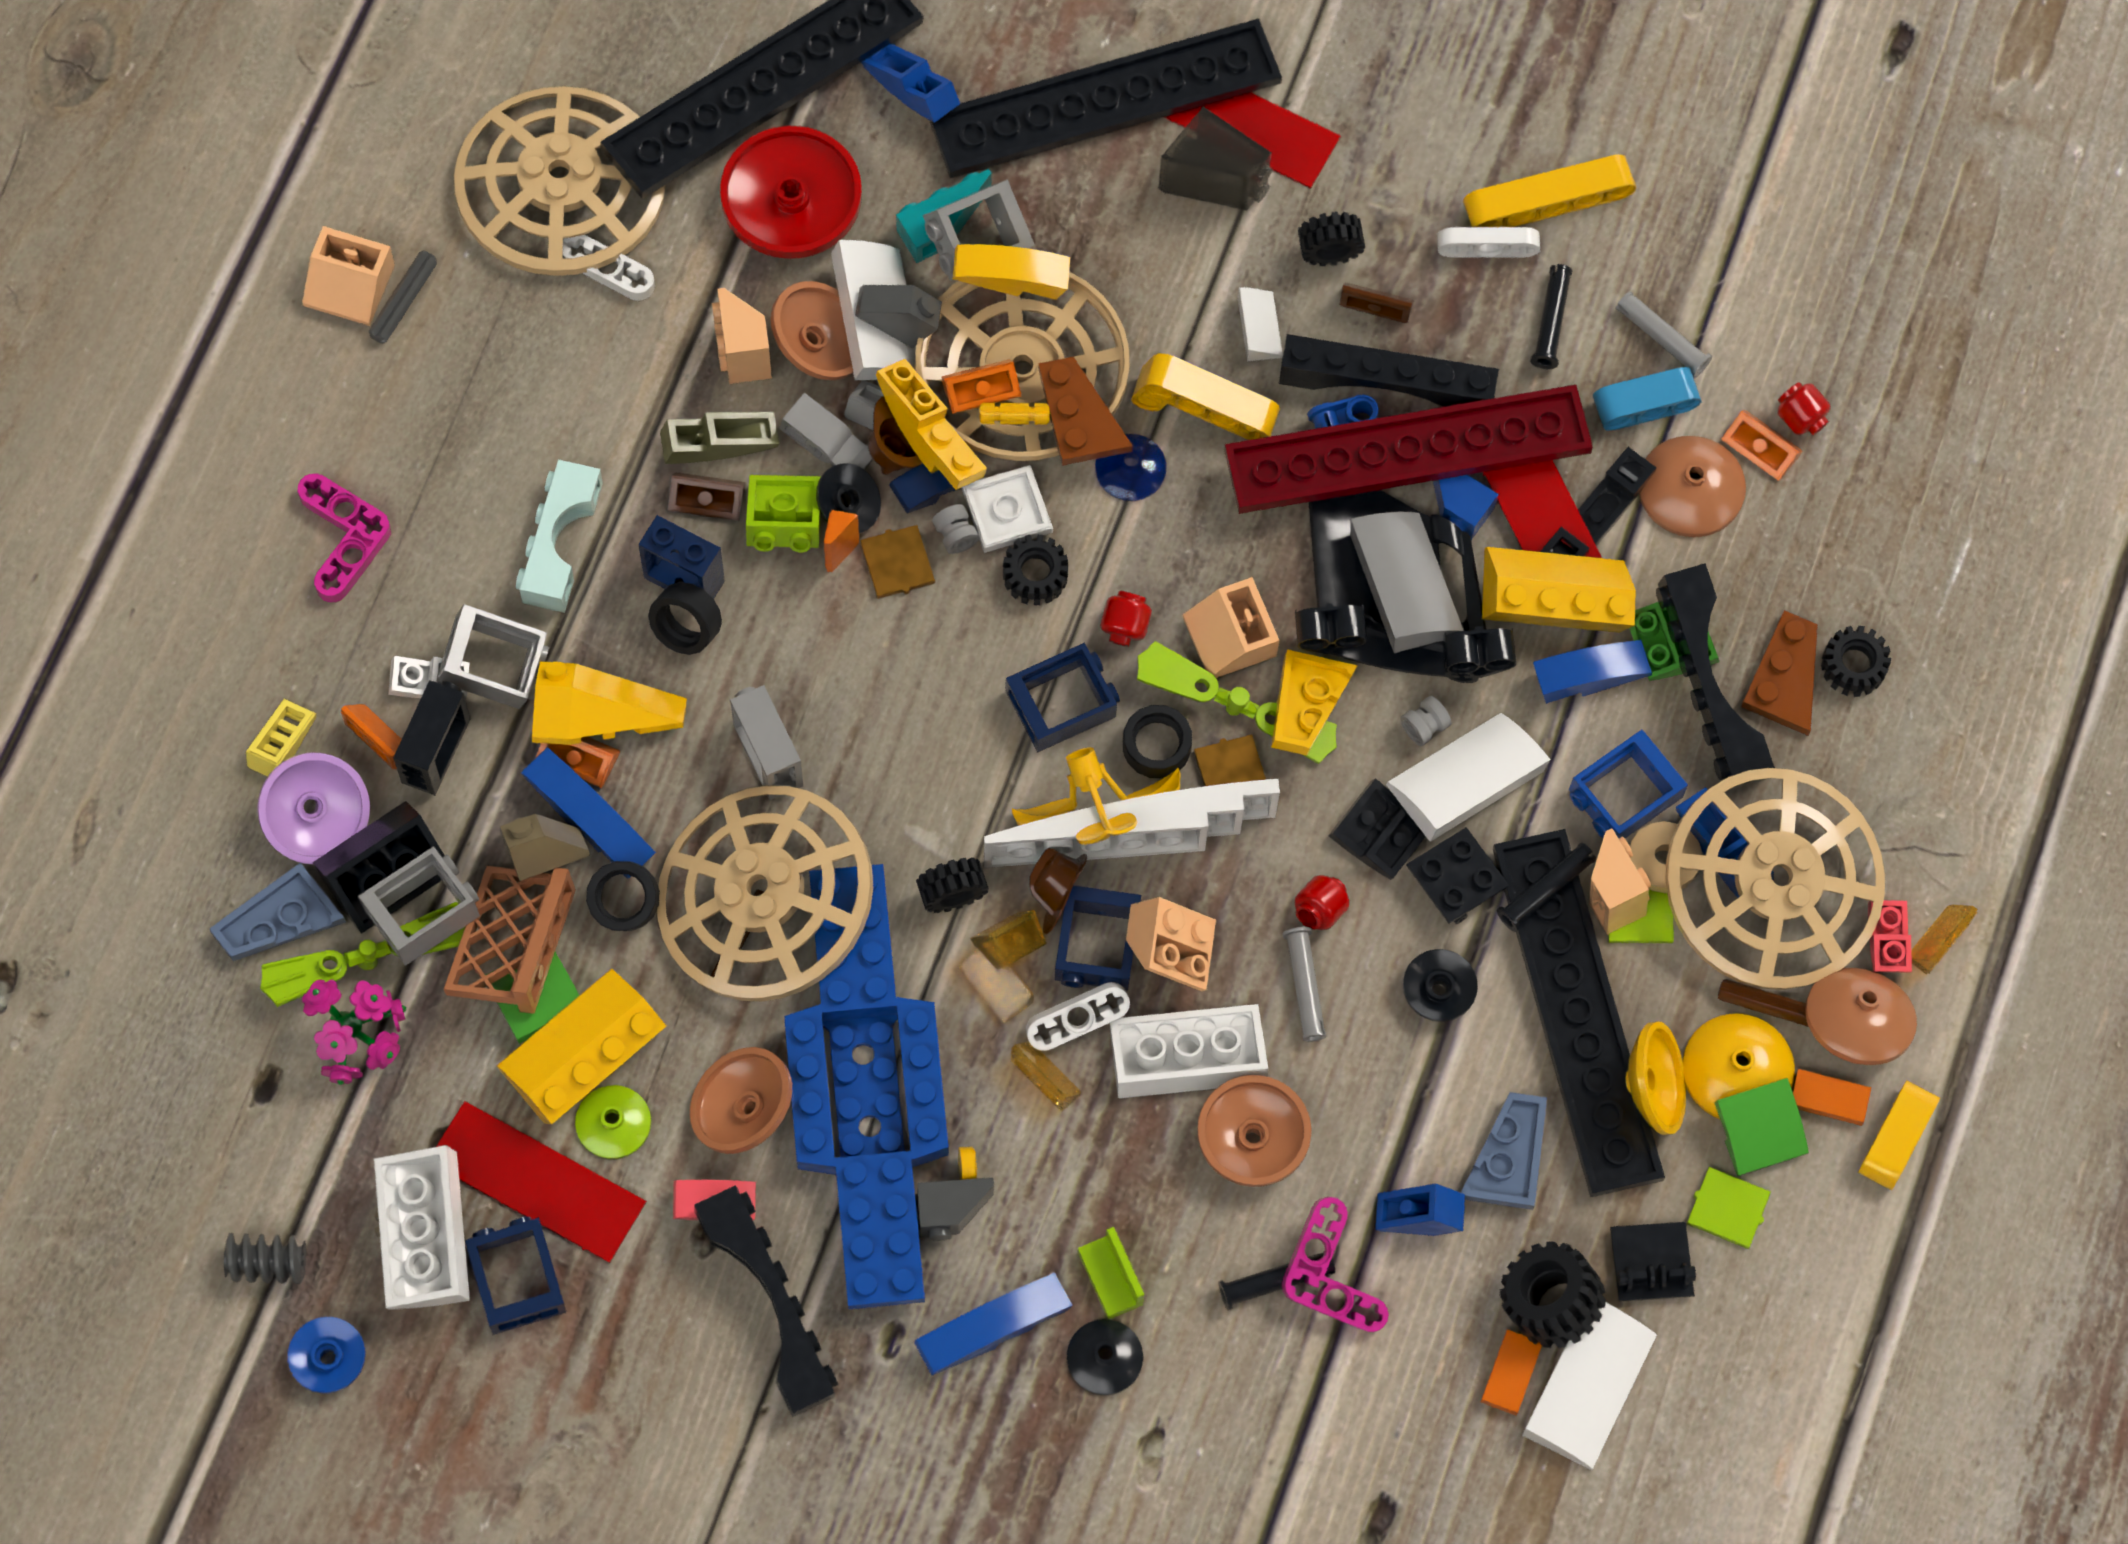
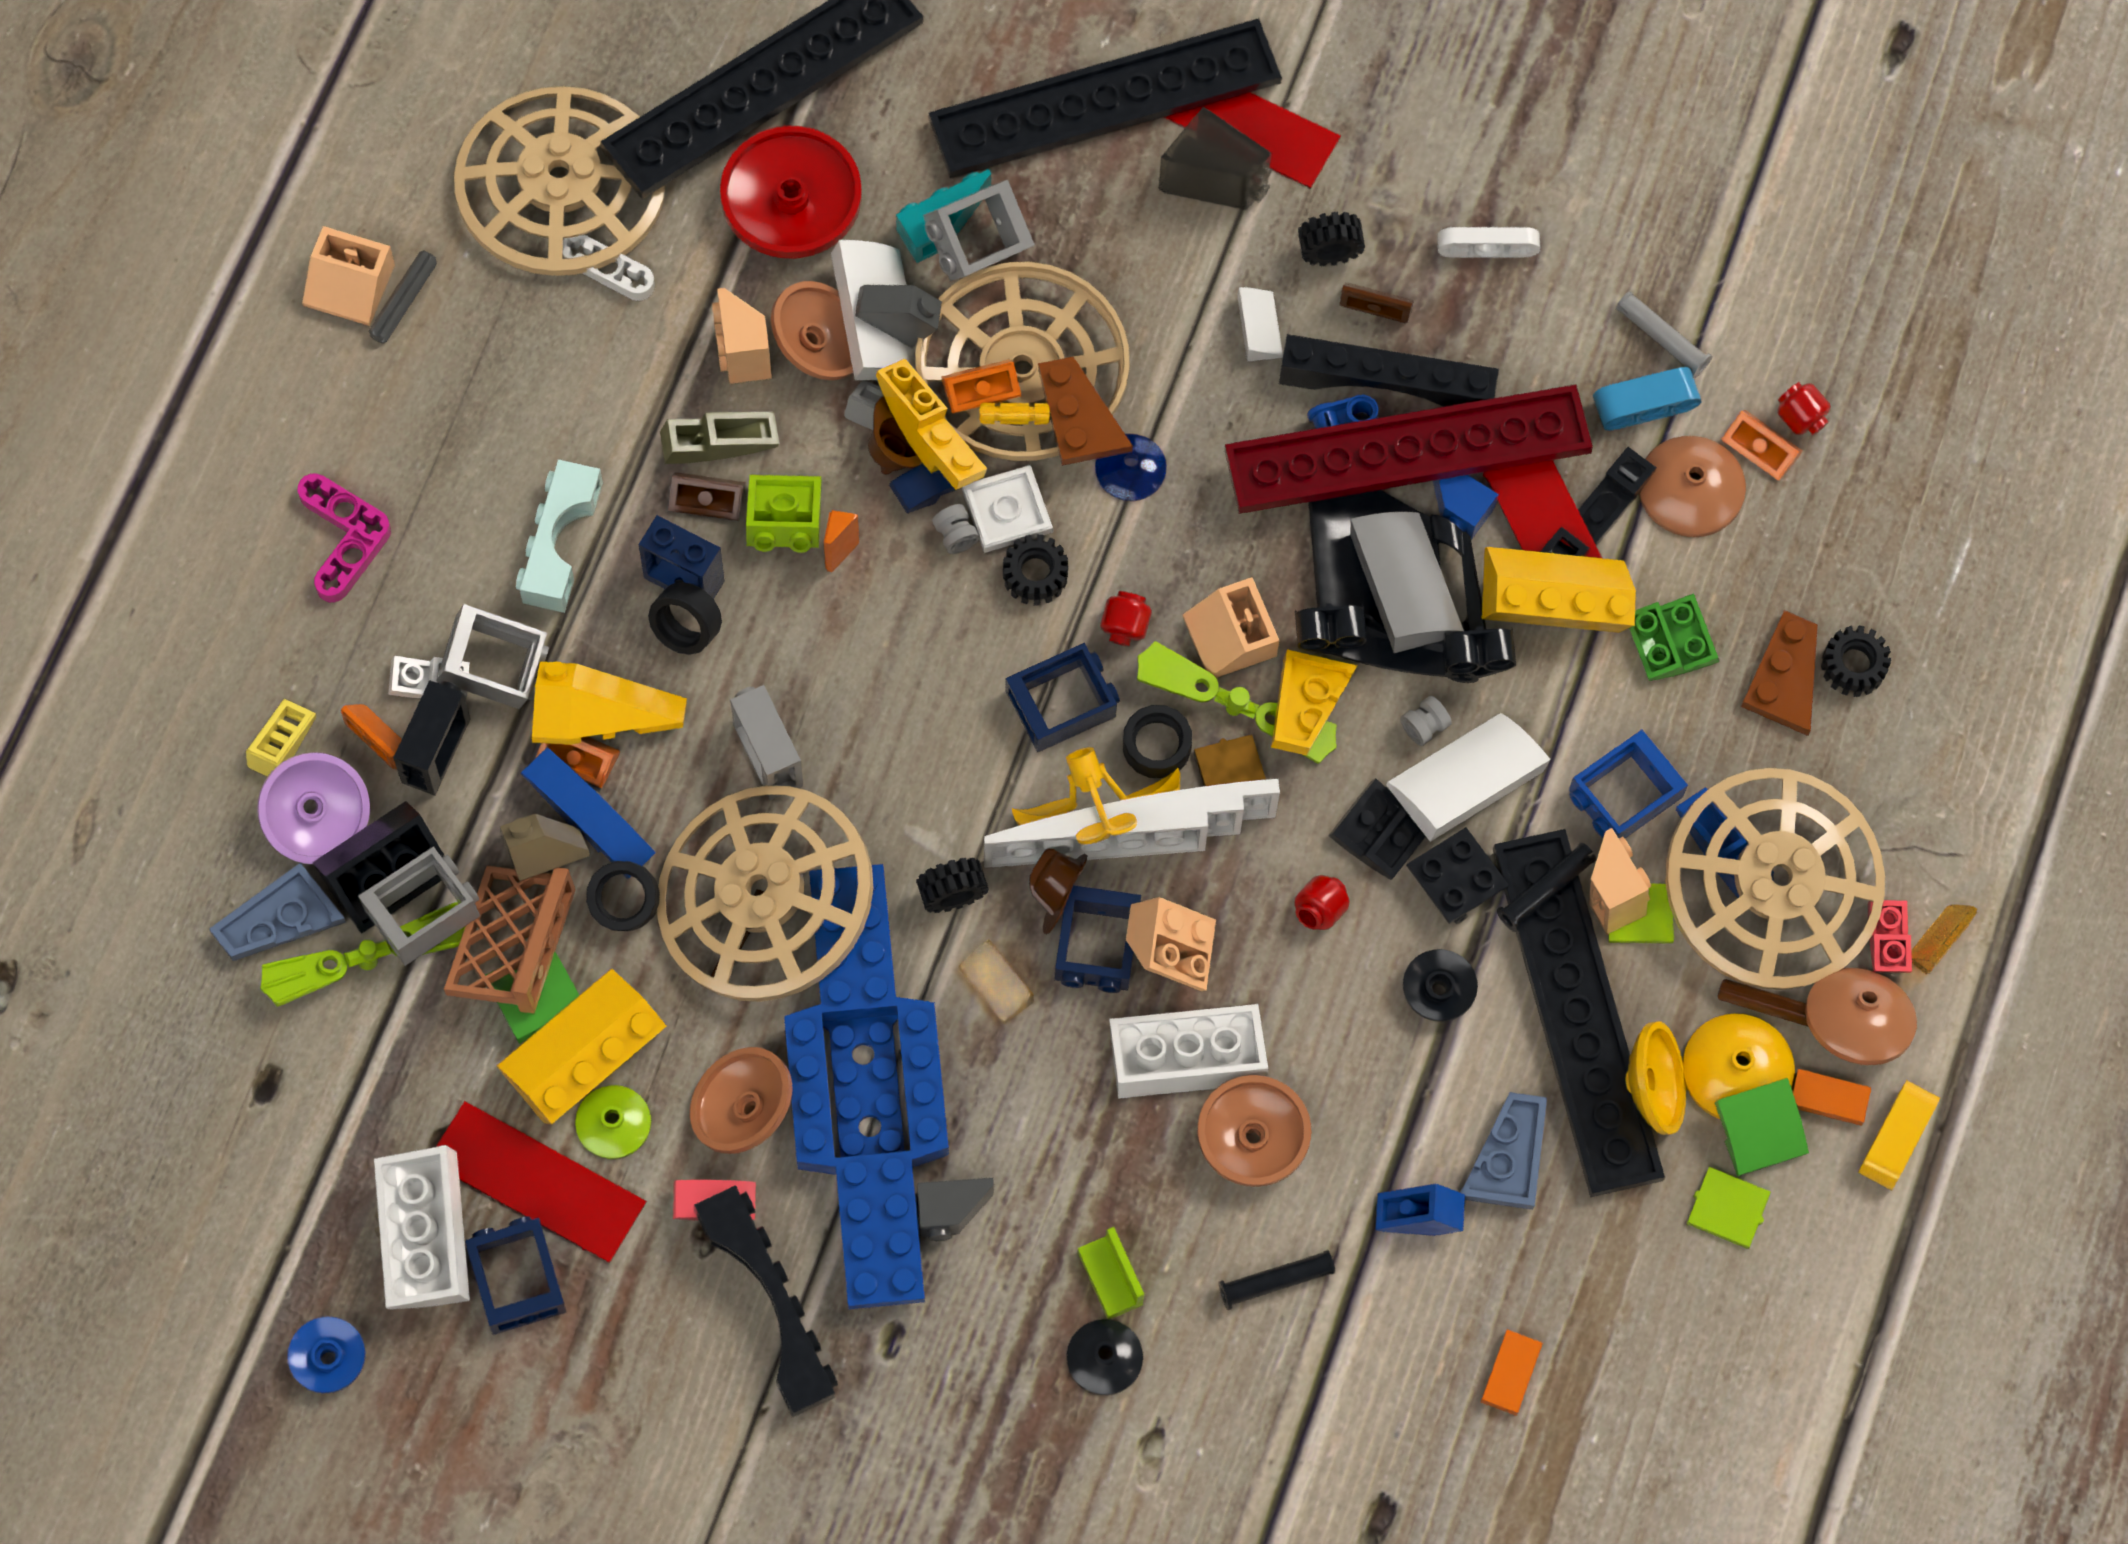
(264, 1259): dark grey piece -> none
(339, 1033): dark pink plant -> none
(823, 434): light grey piece -> none
(856, 489): black dish -> none
(897, 561): pearl gold piece -> none
(912, 82): blue slope -> none
(967, 1163): yellow tile -> none
(992, 1324): blue slope -> none
(1010, 939): clear yellow slope -> none
(1012, 269): yellow slope -> none
(1044, 1075): clear yellow slope -> none
(1098, 995): white beam -> none
(1204, 395): yellow beam -> none
(1305, 983): light grey pin -> none
(1316, 1270): dark pink beam -> none
(1538, 1273): black tyre -> none
(1551, 193): yellow beam -> none
(1552, 318): black pin -> none
(1590, 1387): white slope -> none
(1591, 669): blue slope -> none
(1652, 1261): black hinge -> none
(1657, 838): tan tile -> none
(1689, 604): black arch -> none

